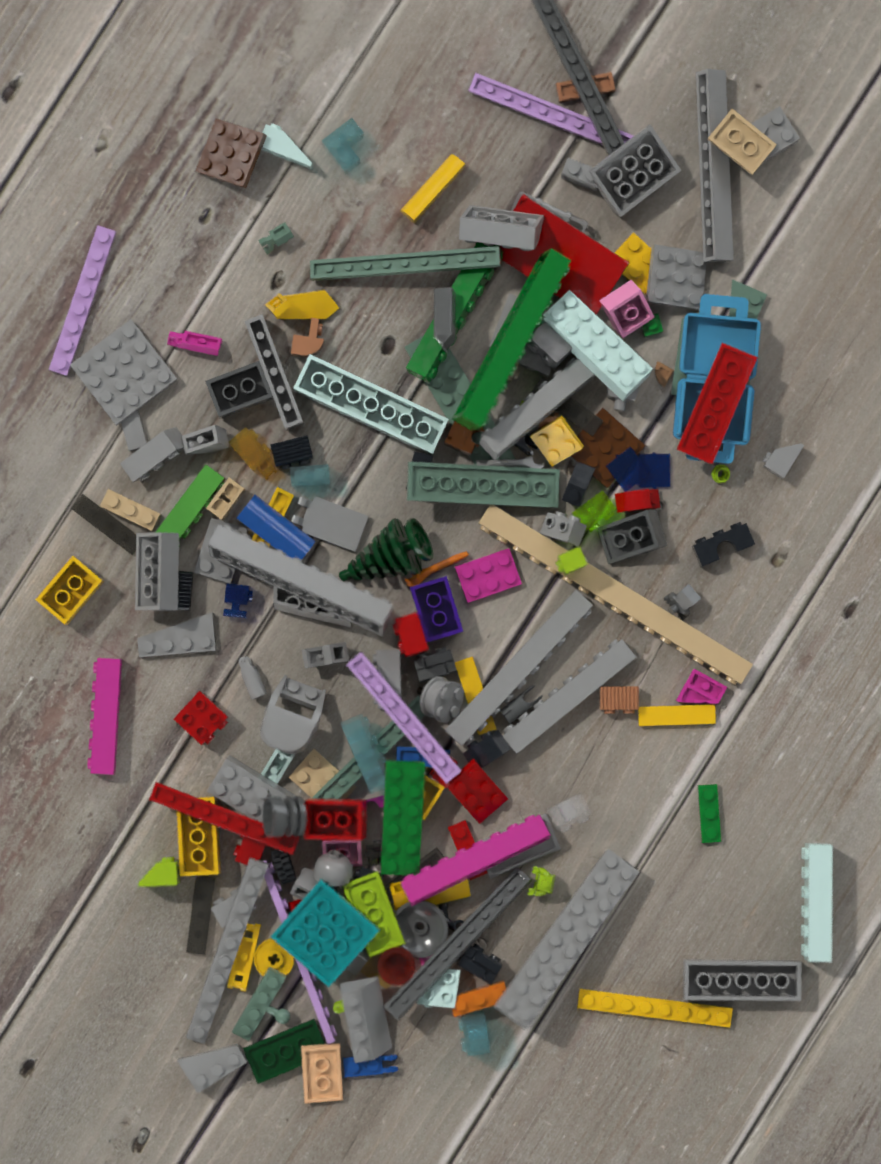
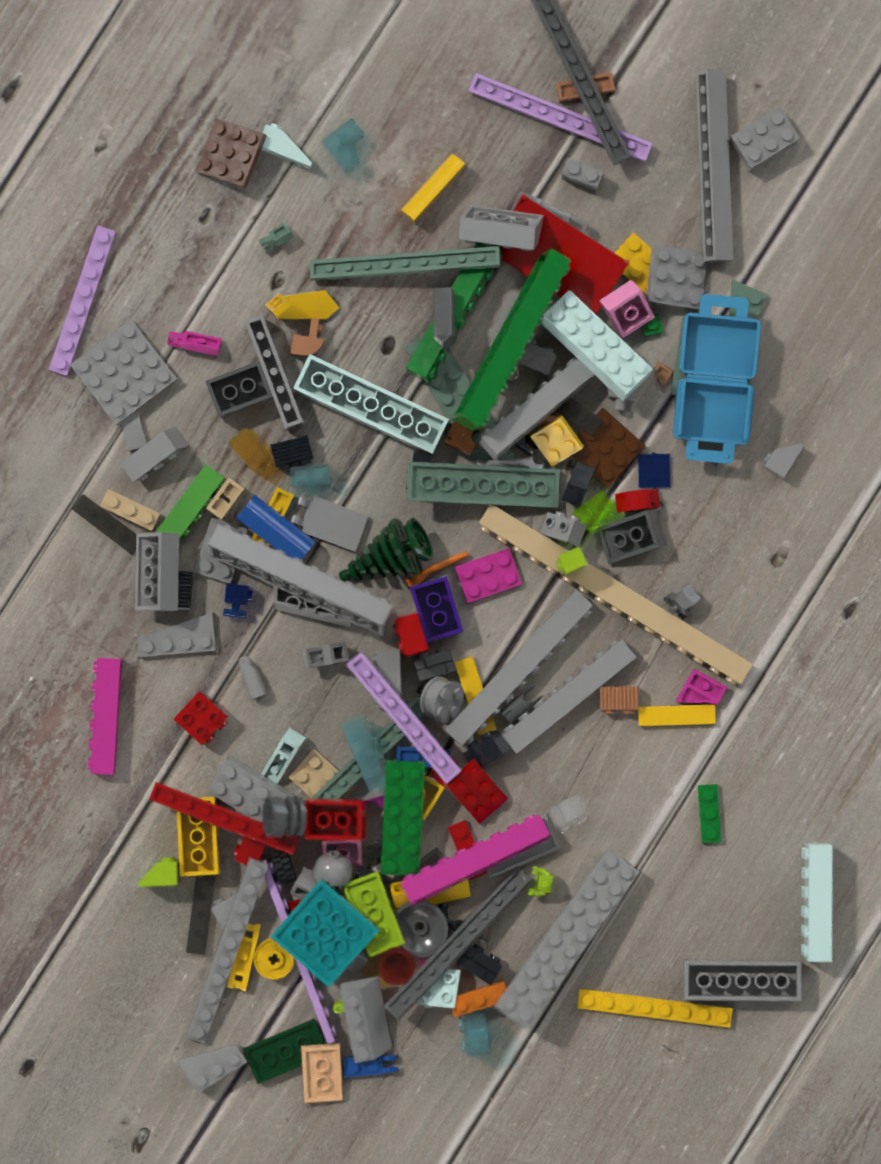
(69, 590): yellow brick -> none
(206, 440): light grey slope -> none
(260, 1004): sand green plate -> none
(288, 730): light grey slope -> none
(549, 345): flat silver brick -> none
(627, 469): clear blue piece -> none
(634, 171): light grey slope -> none
(717, 403): red plate -> none
(725, 473): lime plate -> none
(738, 536): black arch -> none
(742, 141): tan plate -> none

